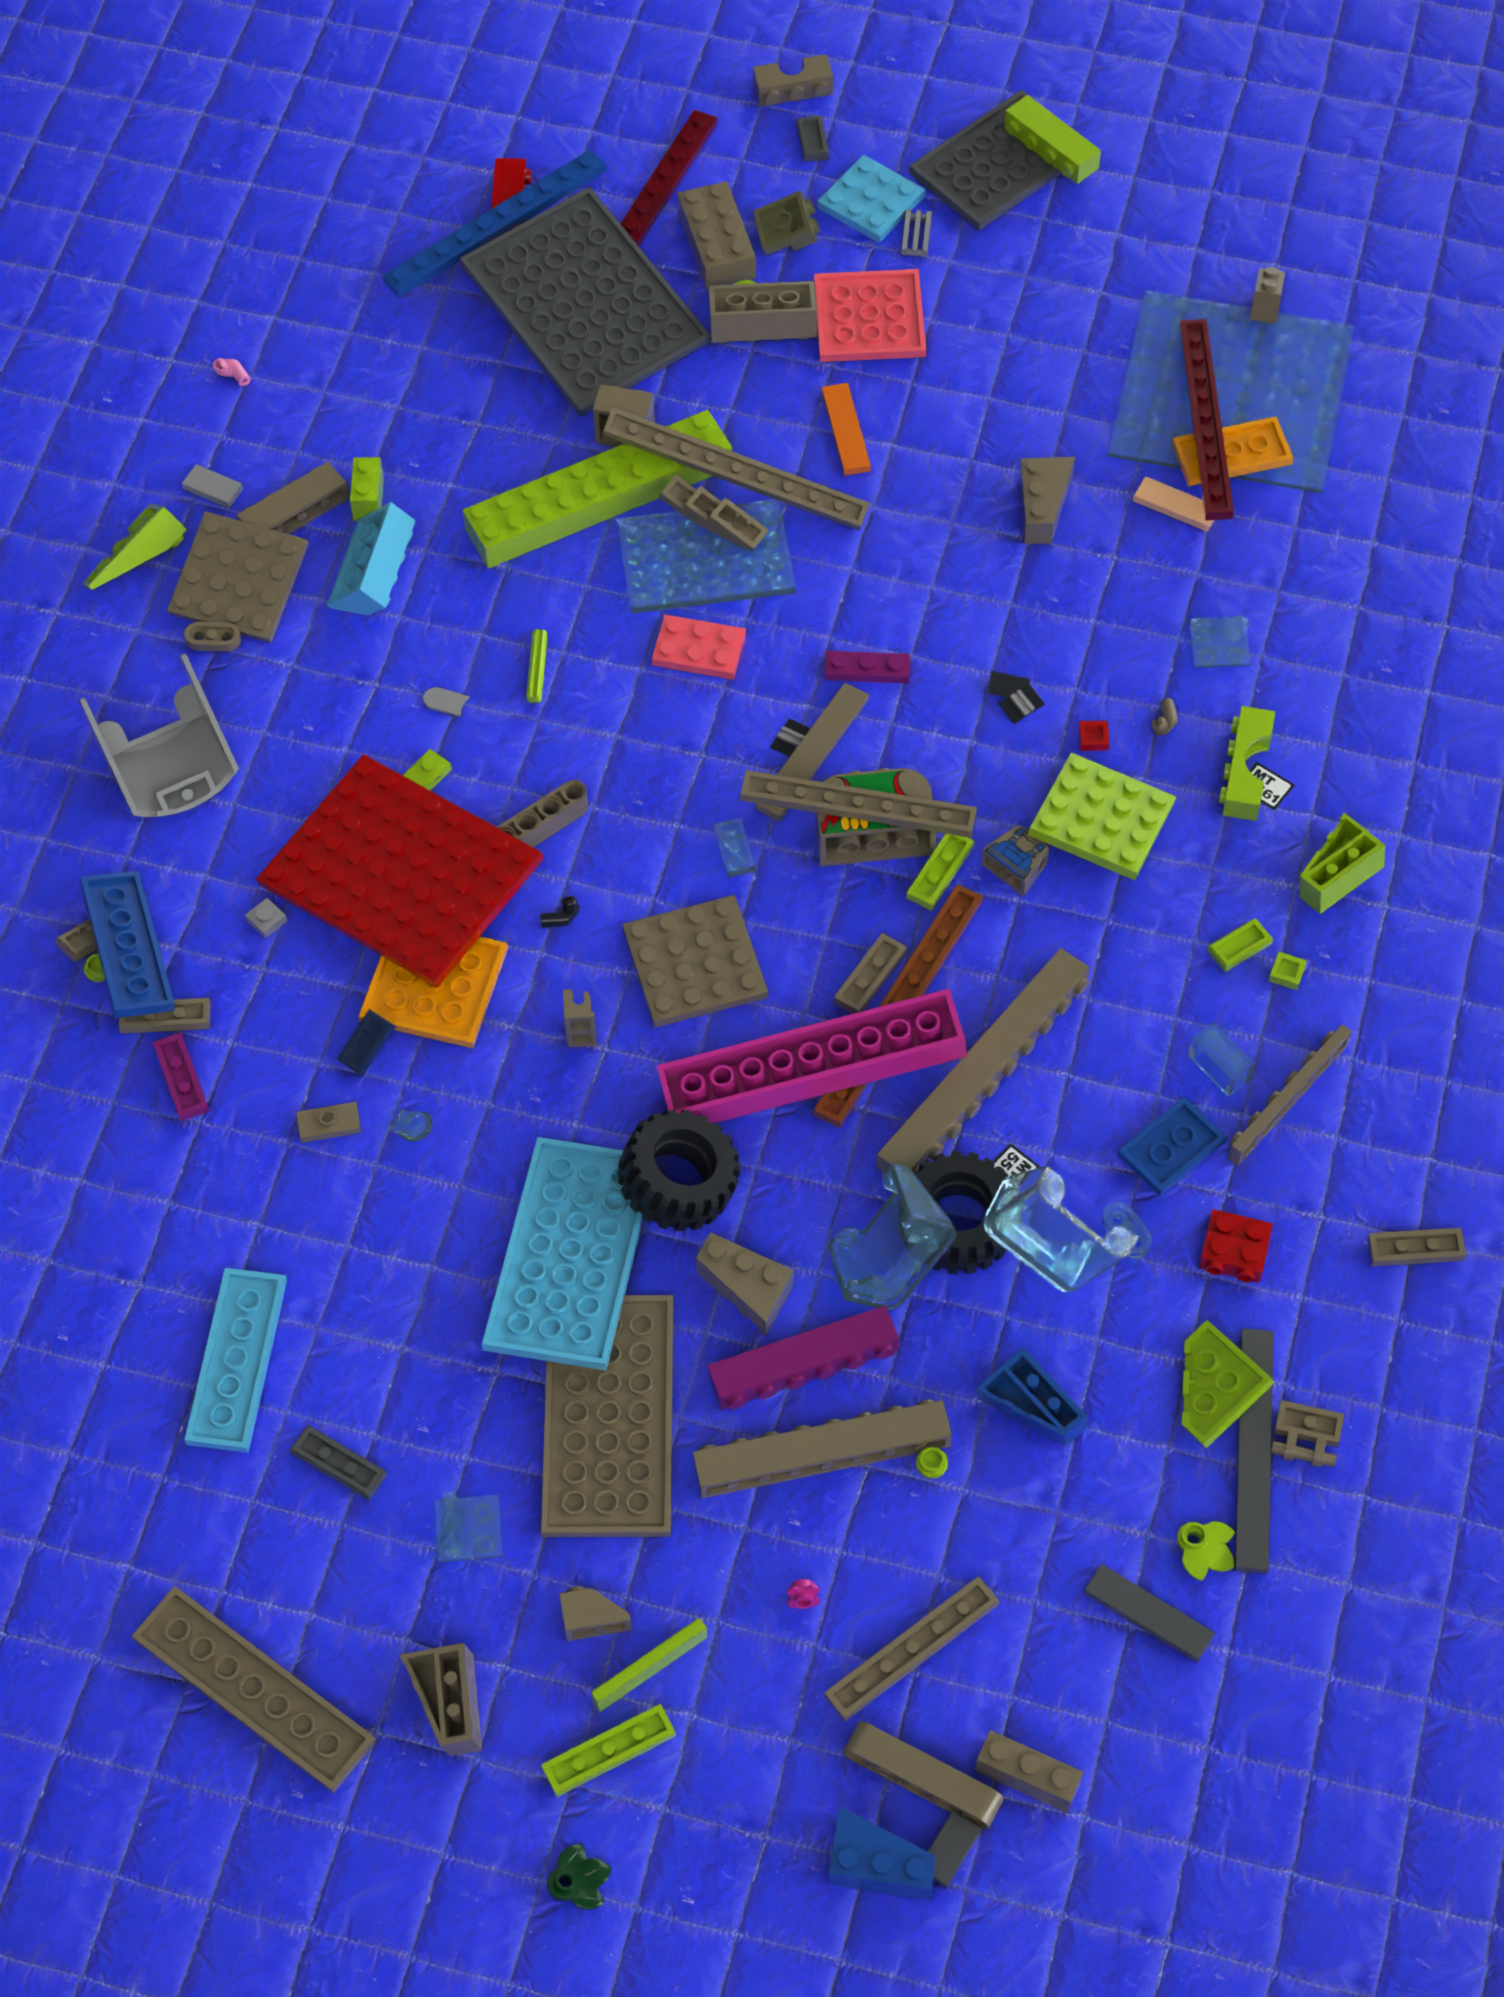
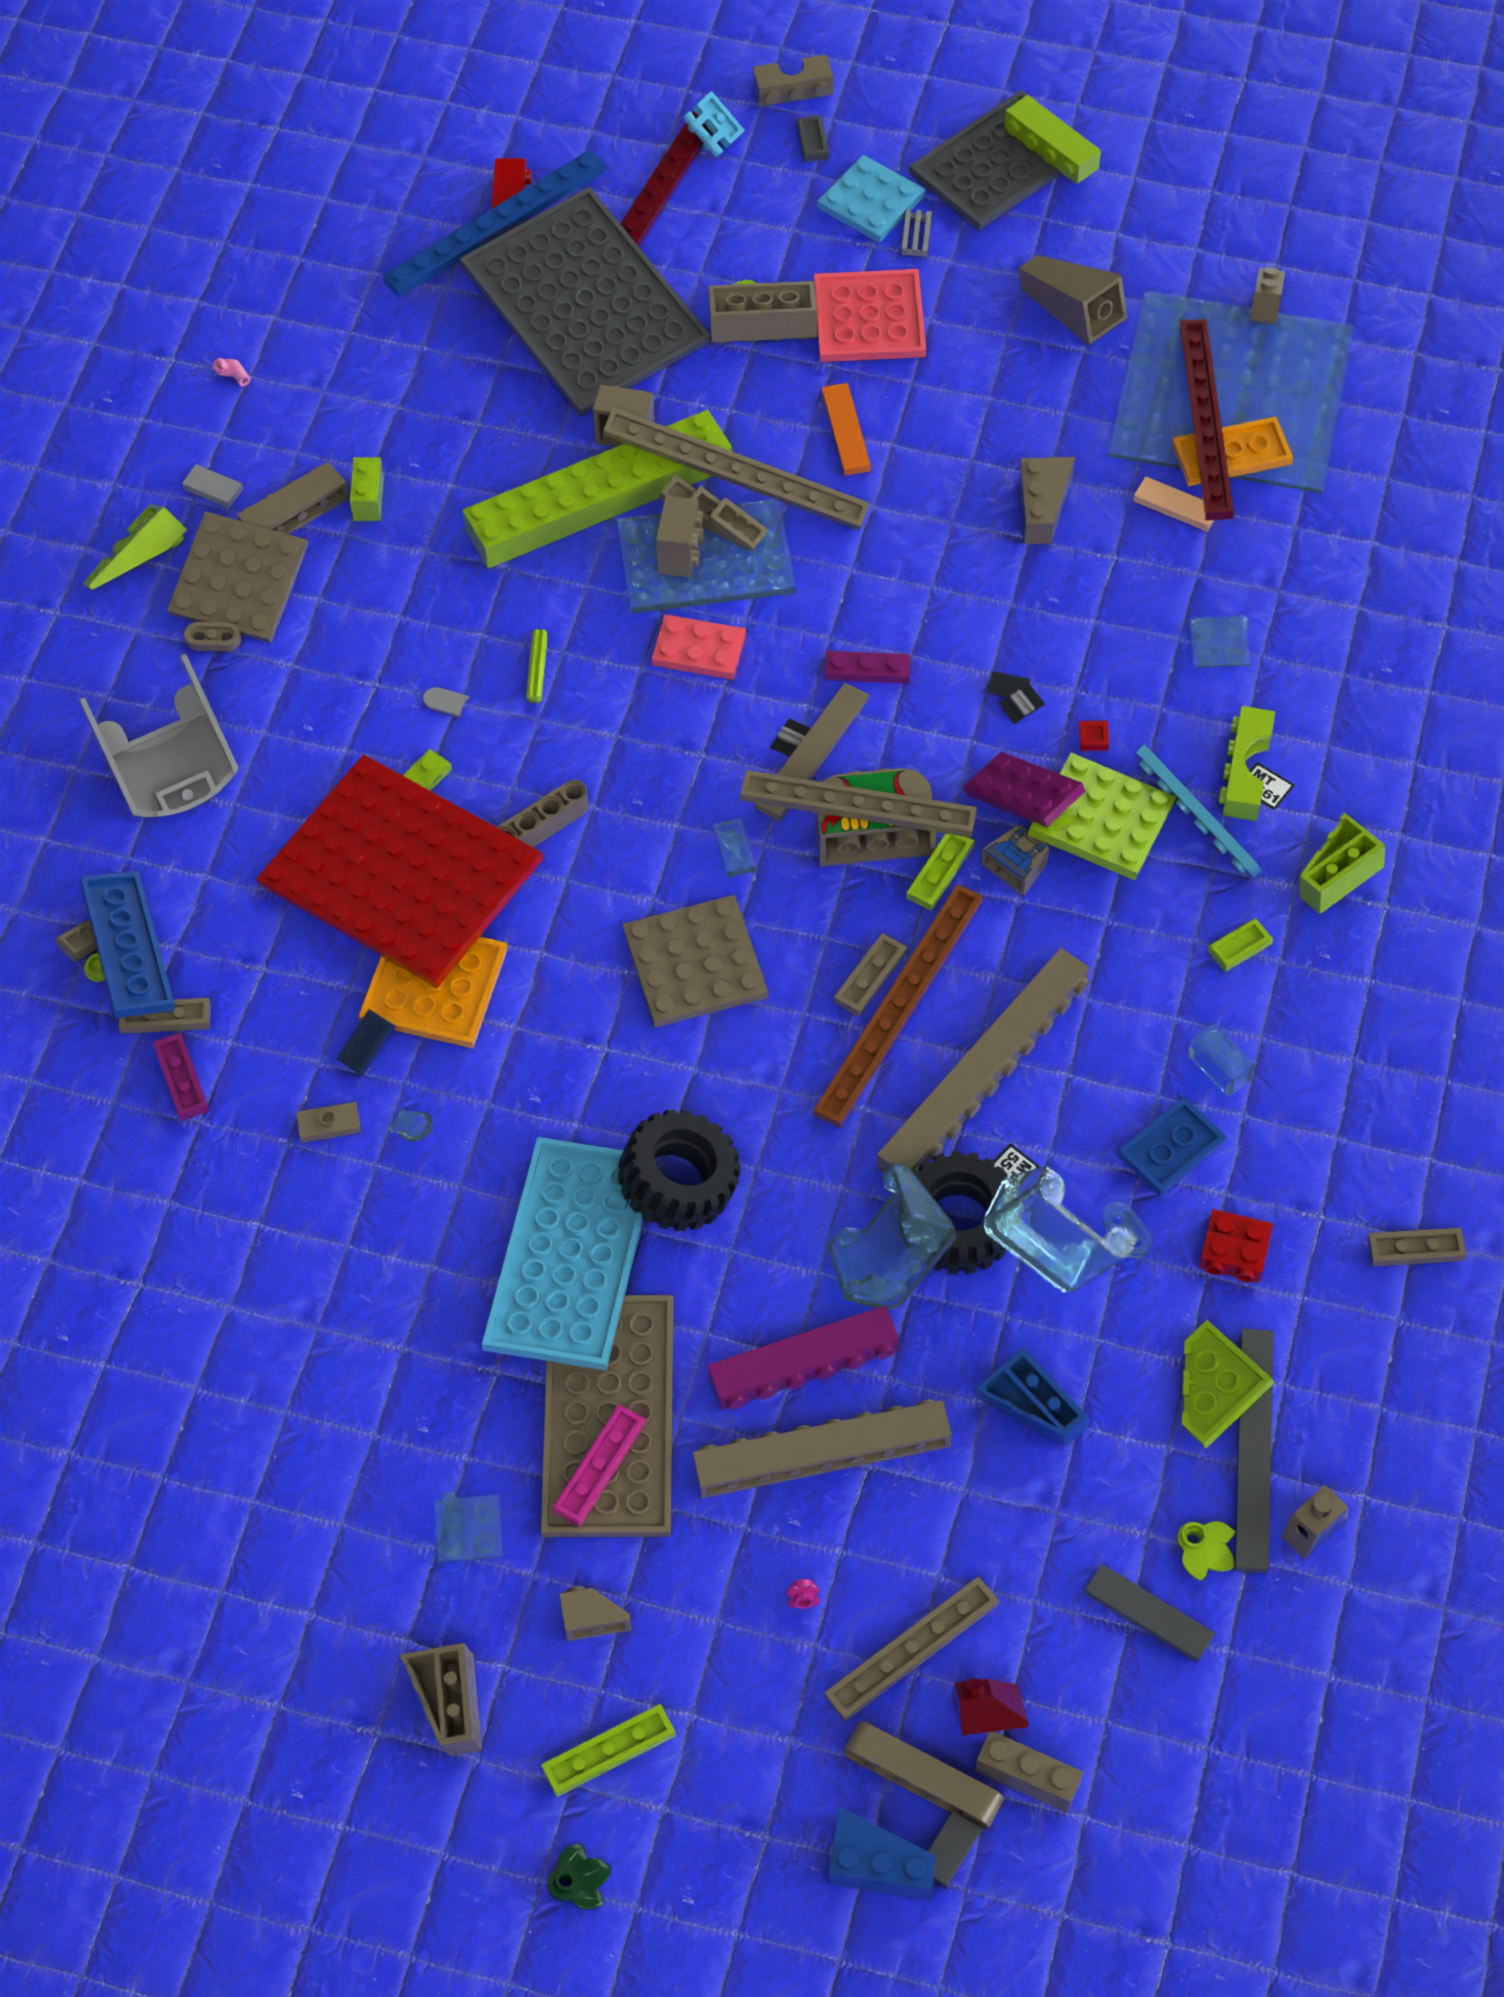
(236, 1360): medium azure plate -> none
(254, 1689): dark tan plate -> none
(266, 918): light grey plate -> none
(338, 1462): dark grey tile -> none
(372, 561): medium azure slope -> none
(563, 916): black arm -> none
(579, 1021): dark tan hinge -> none
(599, 1465): none -> dark pink tile
(649, 1664): lime tile -> none
(679, 536): none -> dark tan brick
(716, 235): dark tan brick -> none
(717, 119): none -> medium azure plate
(745, 1279): dark tan wedge -> none
(787, 223): olive plate -> none
(816, 1059): dark pink brick -> none
(931, 1462): lime plate -> none
(988, 1706): none -> dark red slope
(1024, 789): none -> magenta plate
(1077, 295): none -> dark tan slope
(1168, 720): dark tan arm -> none
(1205, 821): none -> medium azure plate
(1281, 1102): dark tan plate -> none
(1287, 970): lime plate -> none
(1311, 1425): dark tan plate -> none
(1319, 1517): none -> dark tan torso

